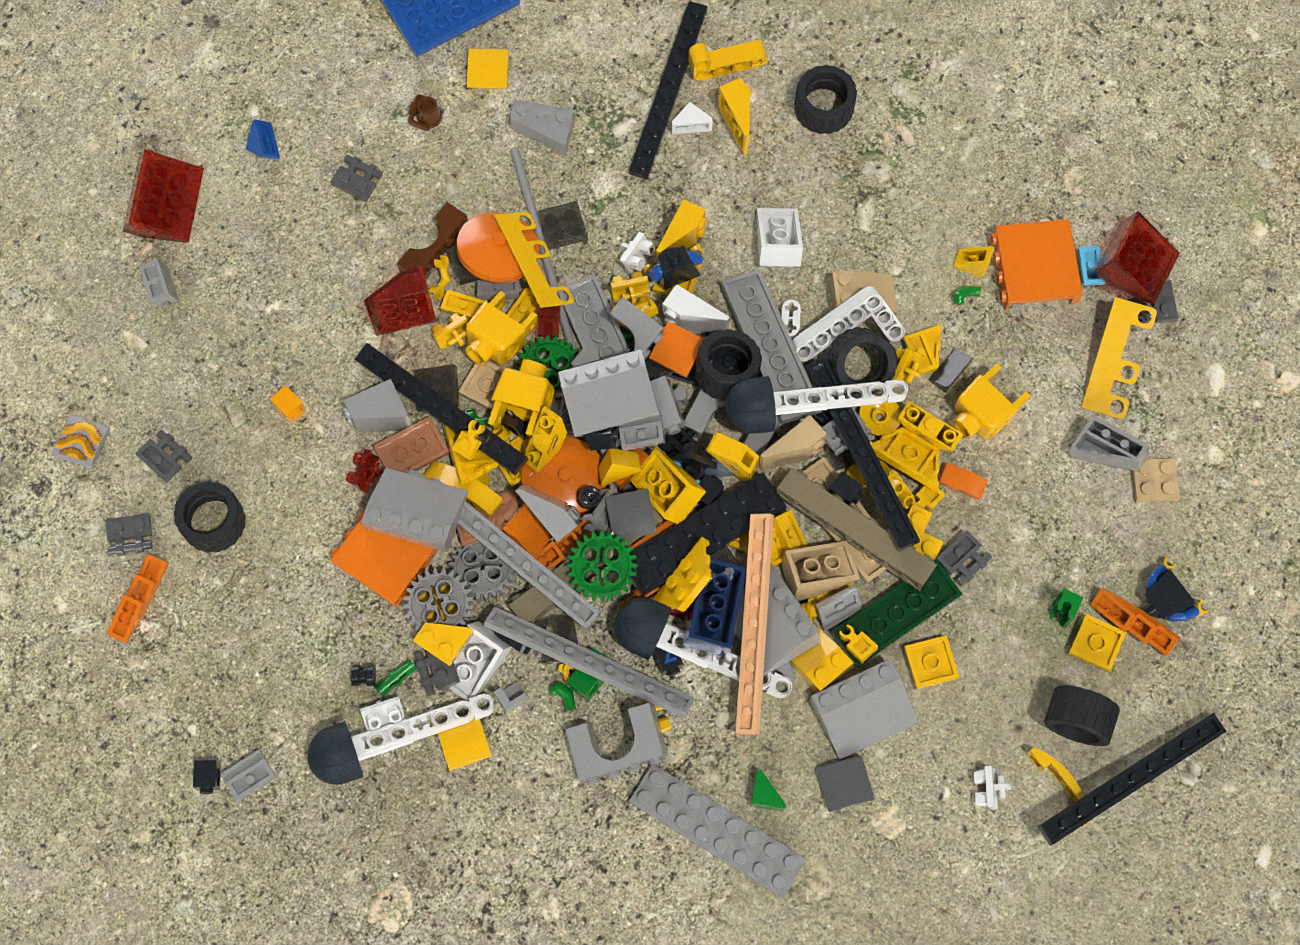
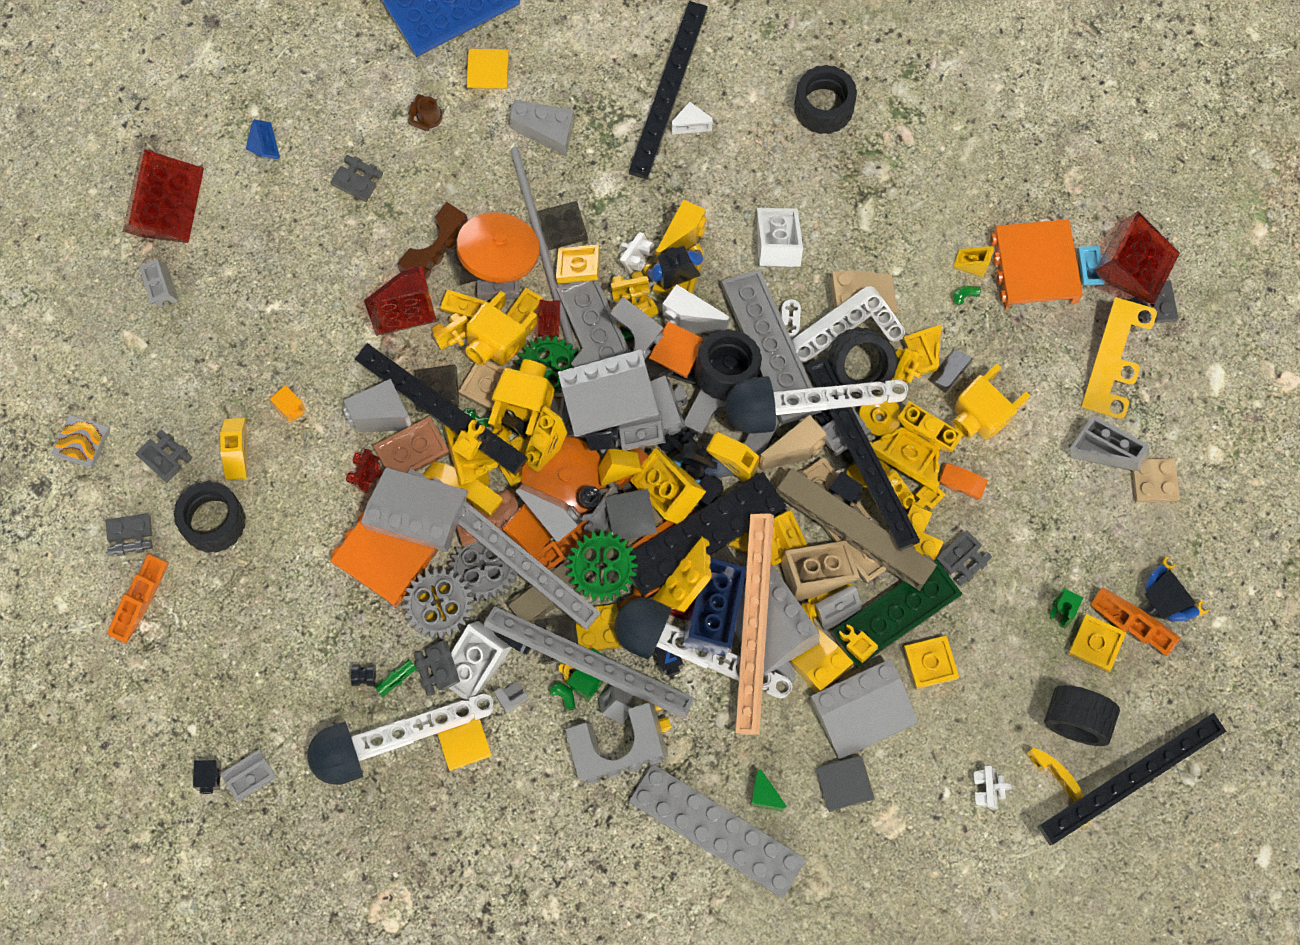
(234, 448): none -> yellow slope
(382, 713): white hips -> none
(443, 640): yellow wing -> none
(445, 278): yellow arm -> none
(526, 258): yellow piece -> none
(578, 264): none -> yellow plate
(601, 633): none -> yellow plate
(615, 704): none -> light grey panel
(726, 60): yellow beam -> none
(735, 108): yellow slope -> none

